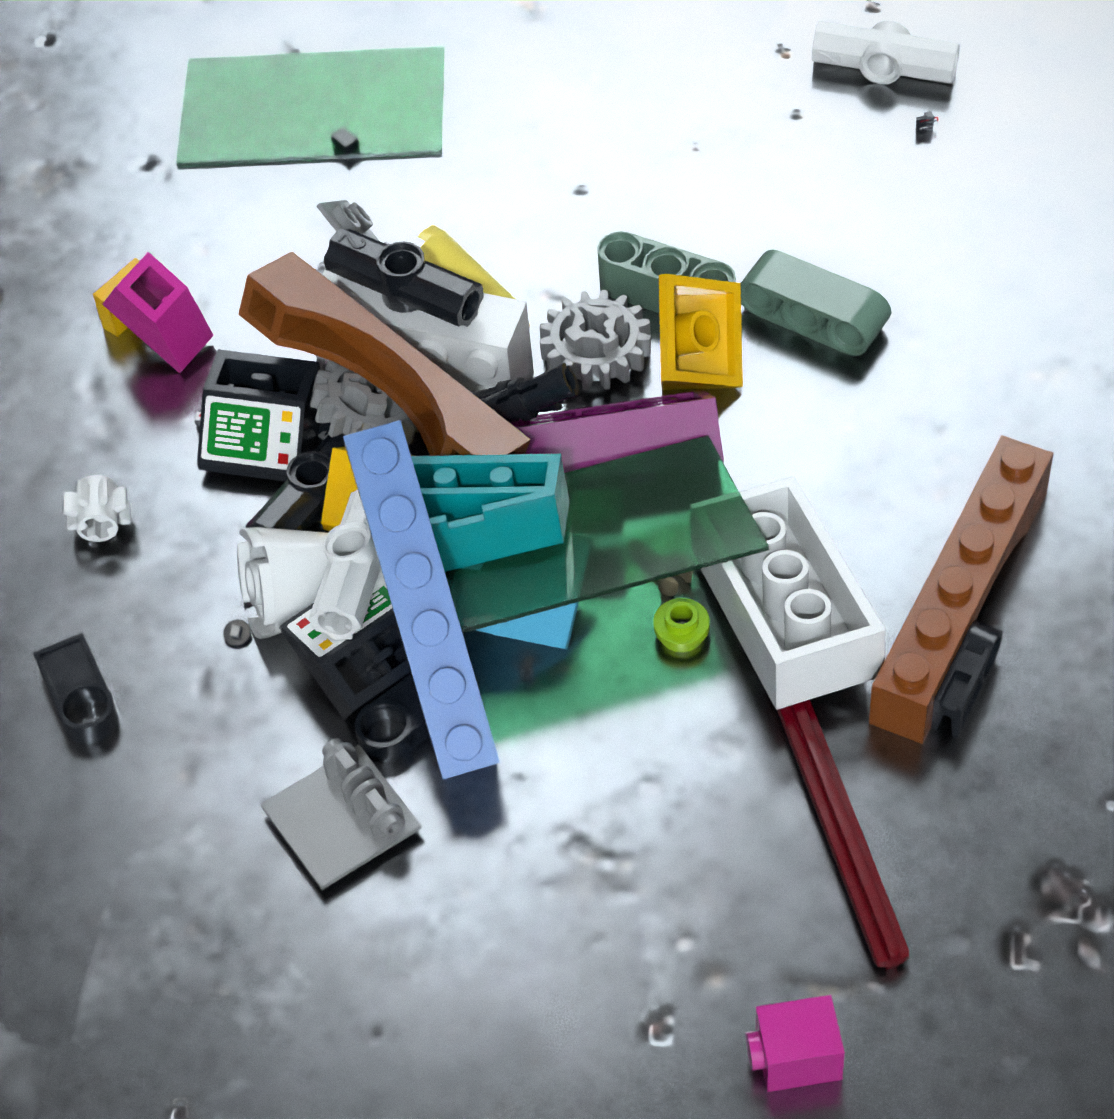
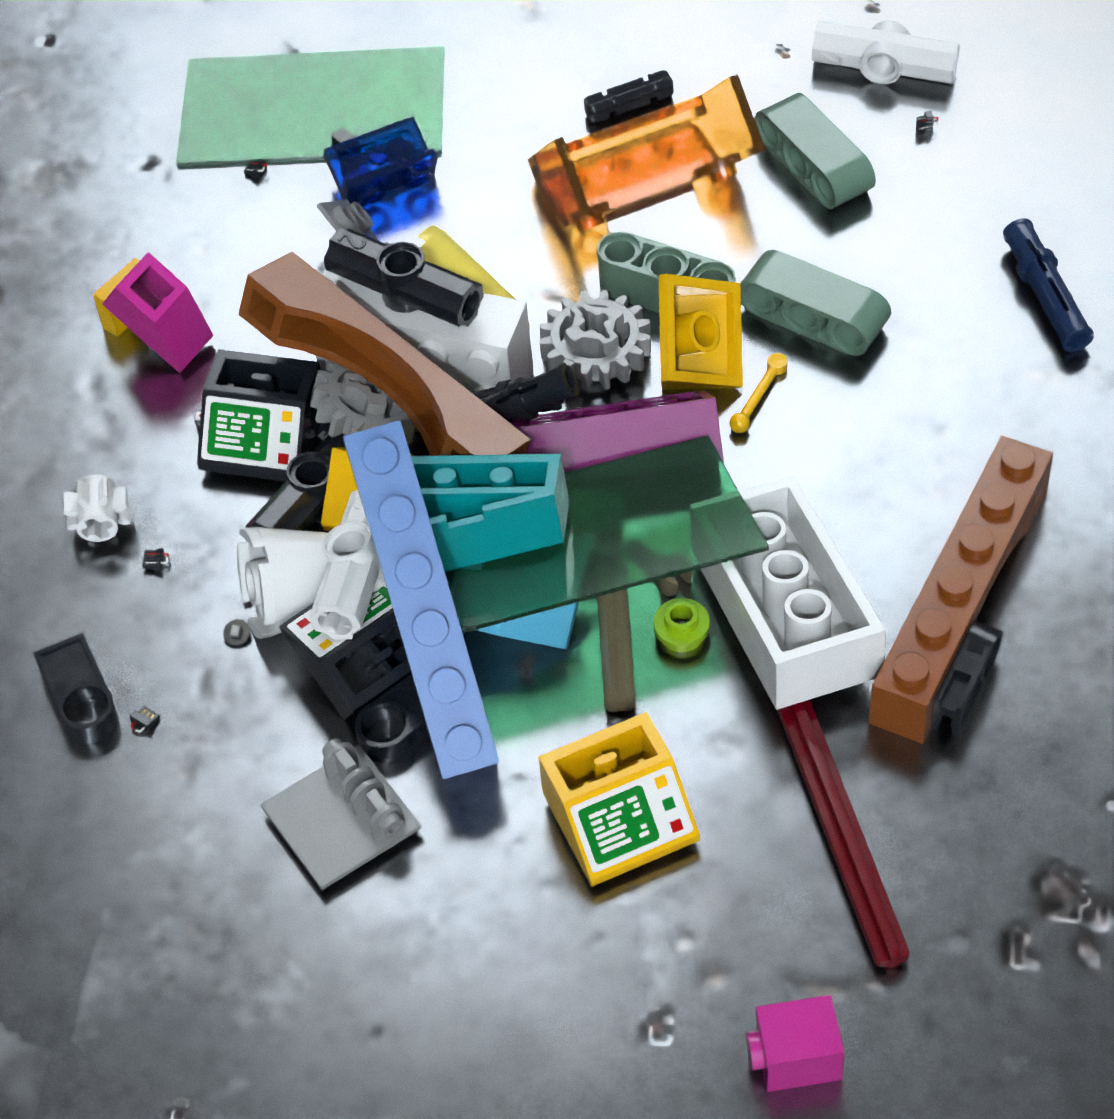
(144, 718): none -> piece
(154, 559): none -> black piece
(255, 168): none -> black piece
(381, 162): none -> clear blue bracket
(616, 652): none -> dark tan axle
(618, 798): none -> slope
(628, 96): none -> black axle
(648, 155): none -> clear orange windscreen
(776, 365): none -> yellow hinge
(815, 150): none -> sand green beam
(1039, 269): none -> dark blue pin

